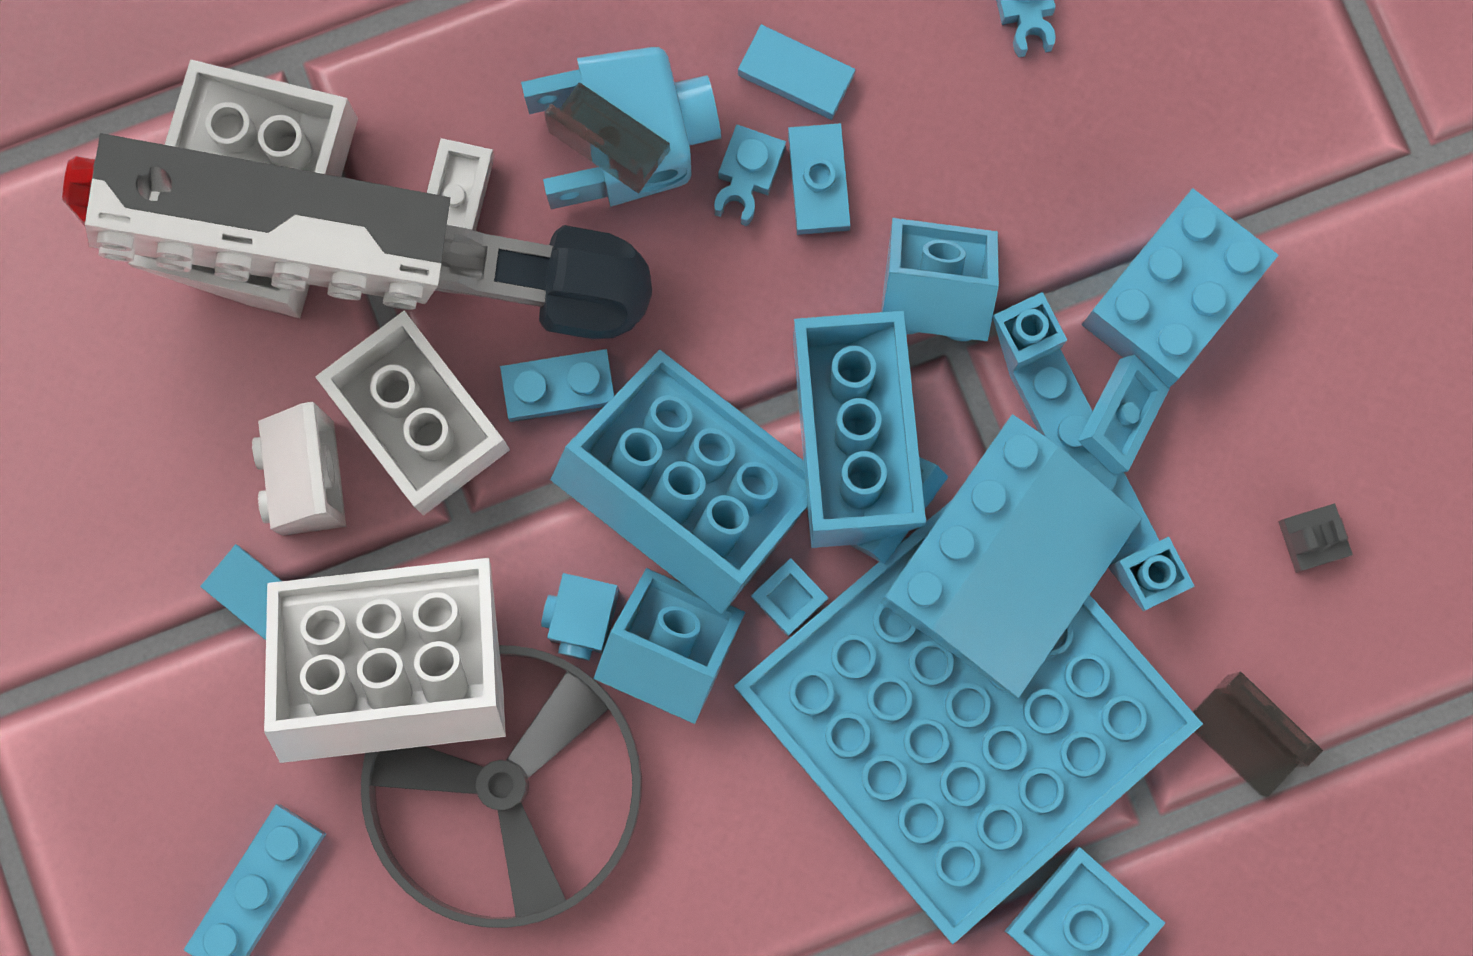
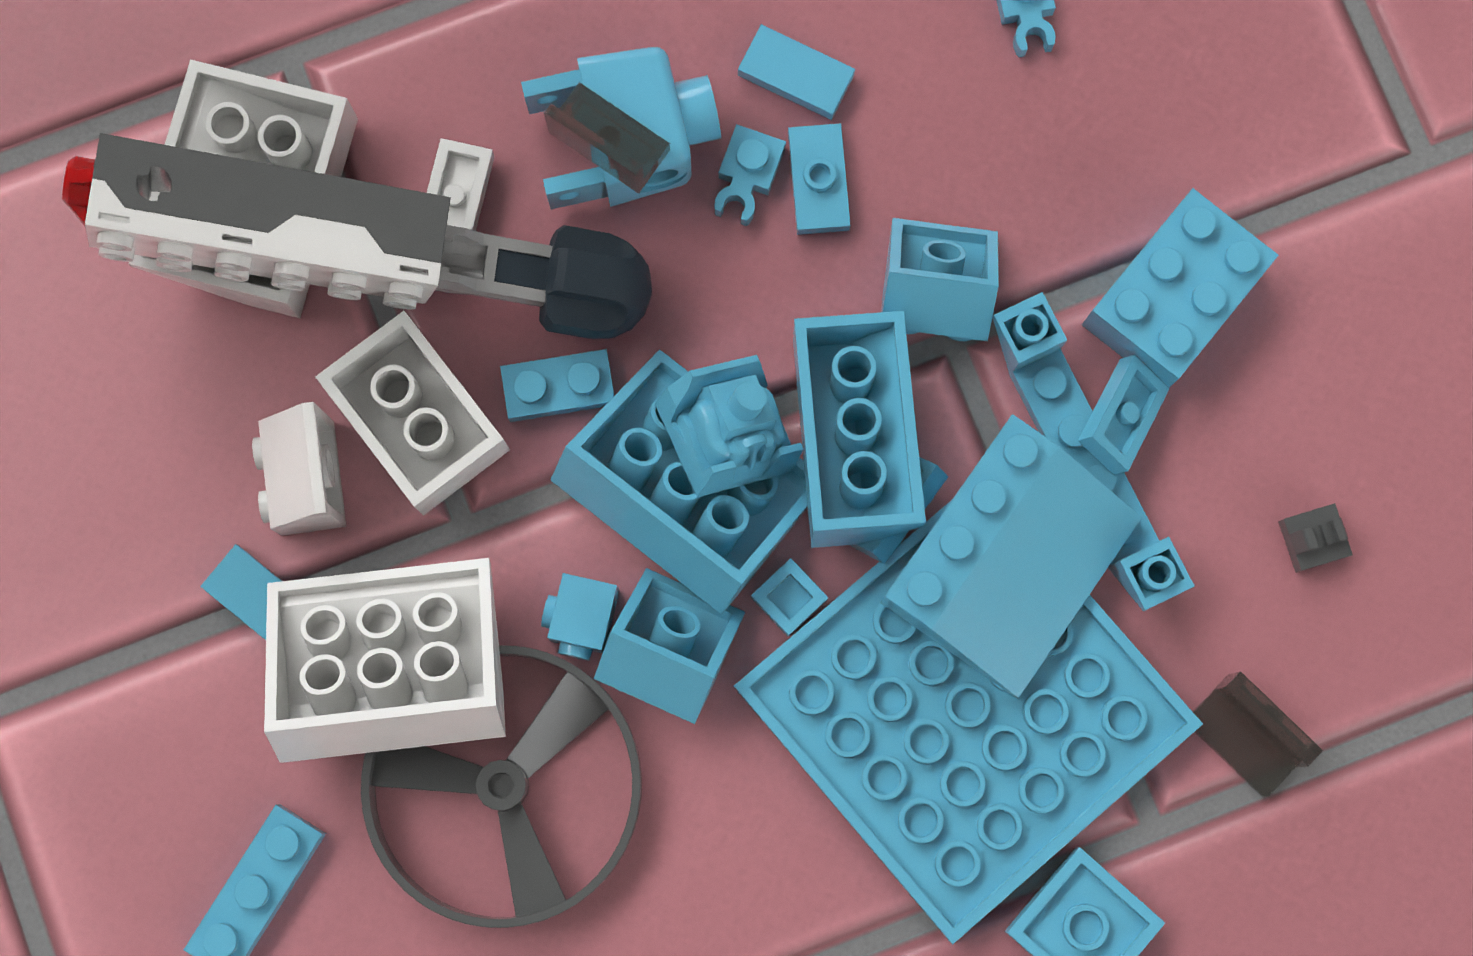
(726, 426): none -> medium azure brick

